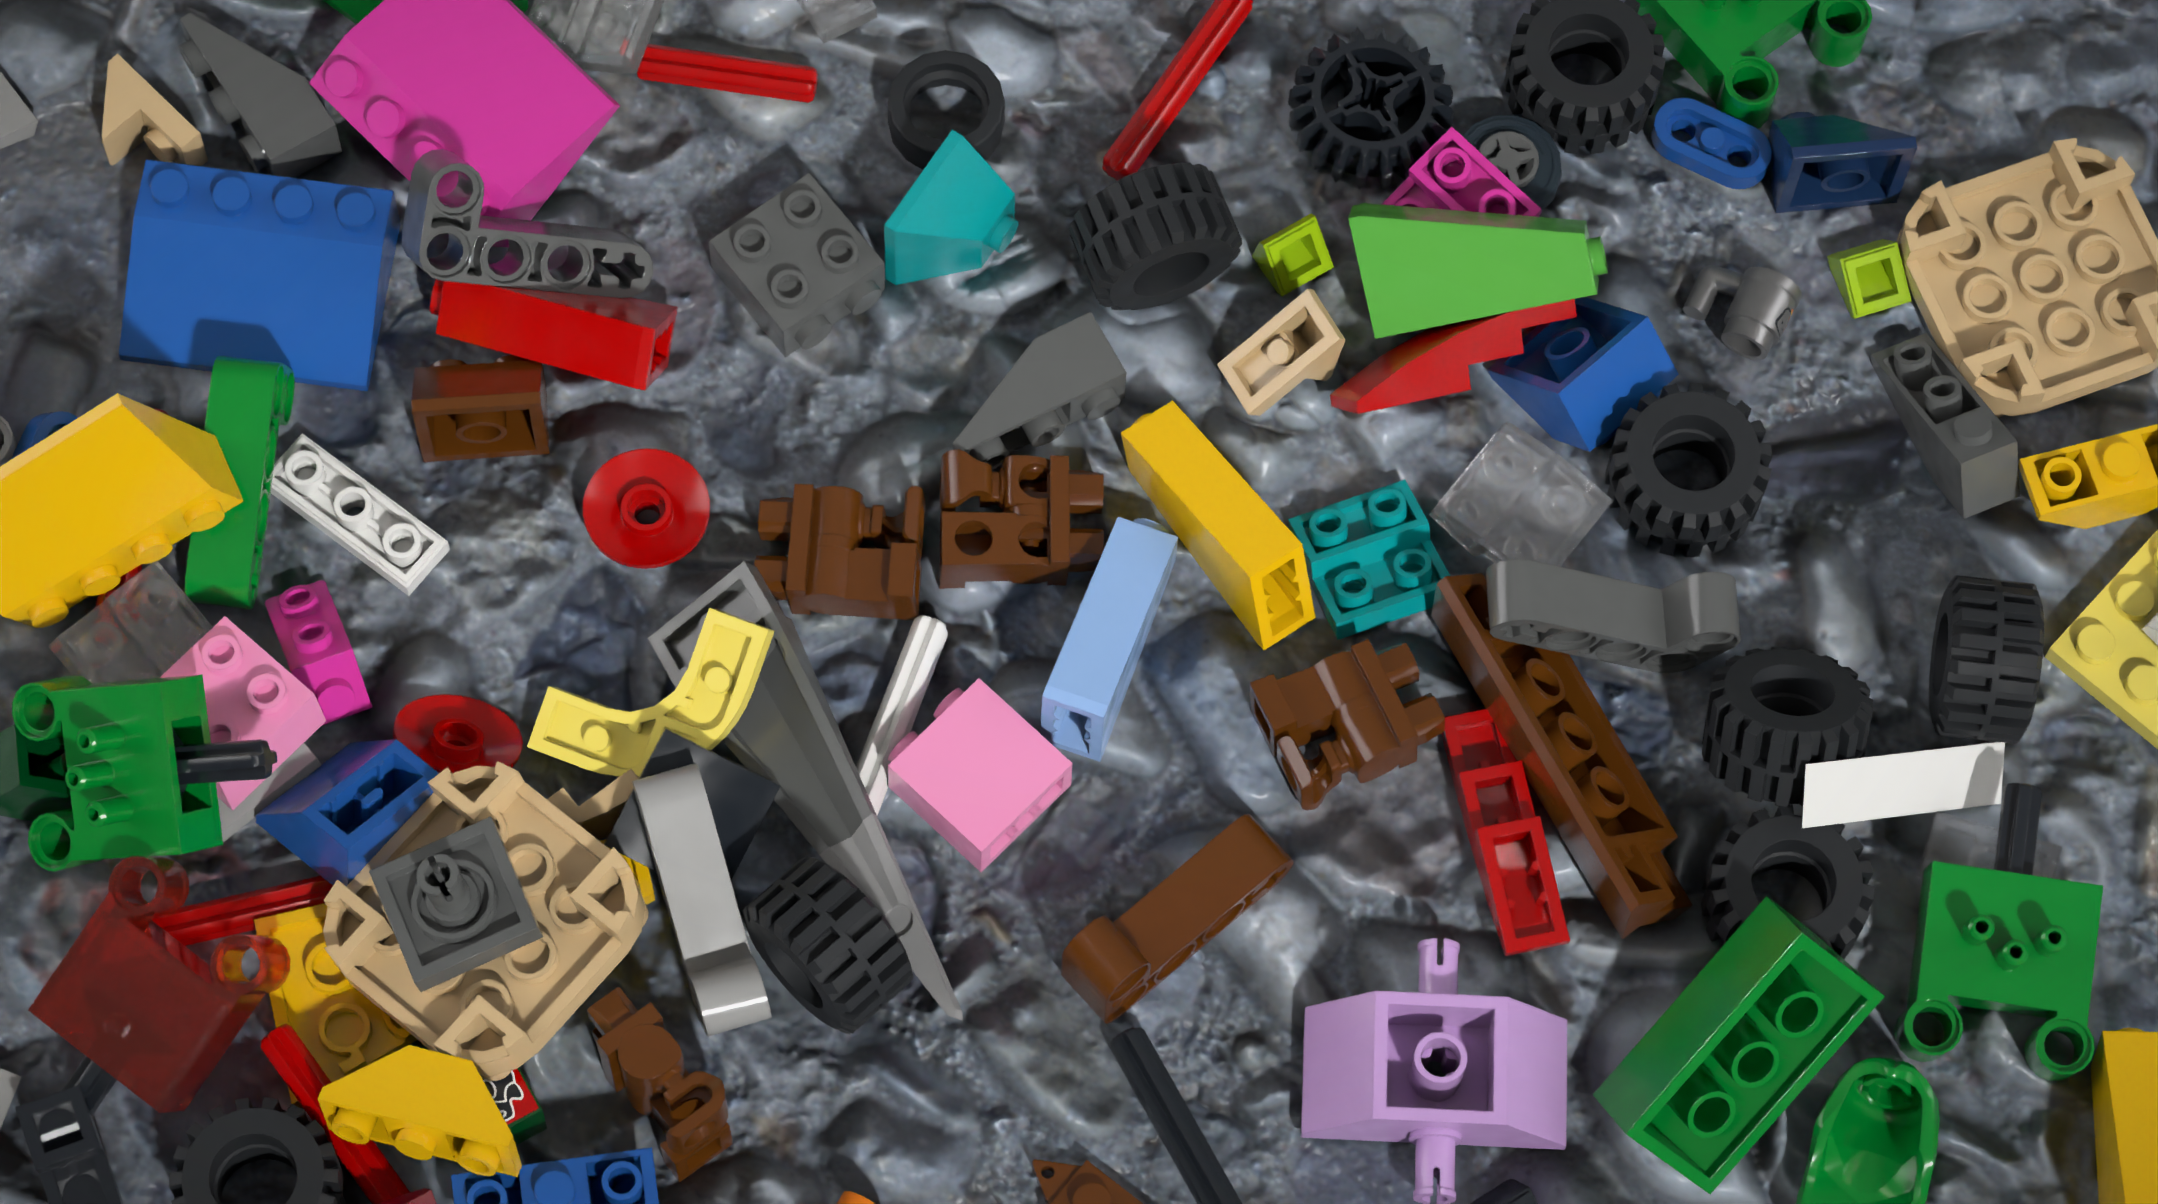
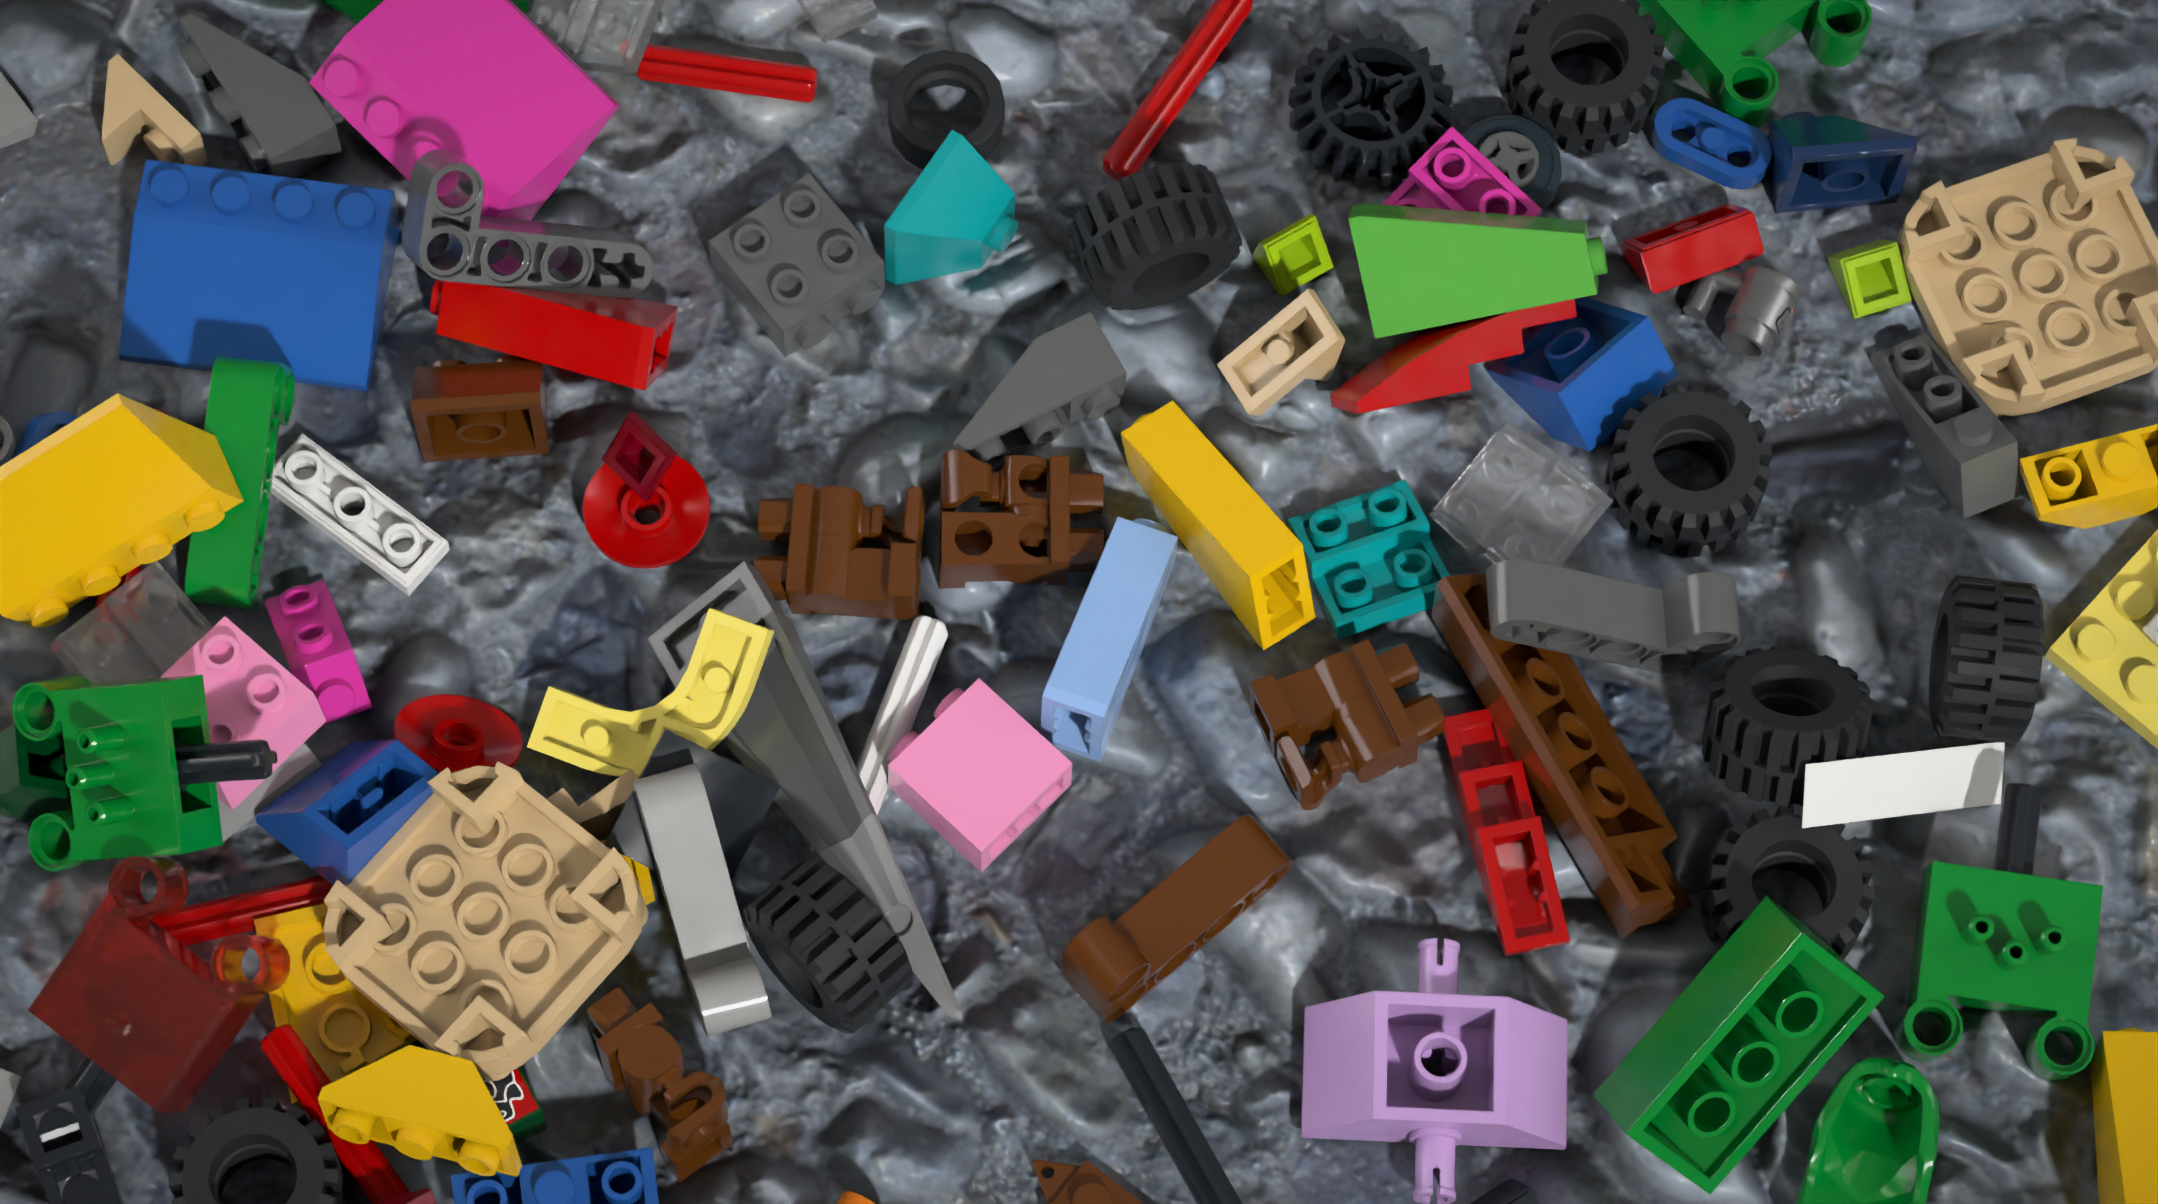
(455, 904): dark grey plate -> none
(639, 456): none -> dark red slope
(1694, 247): none -> red slope

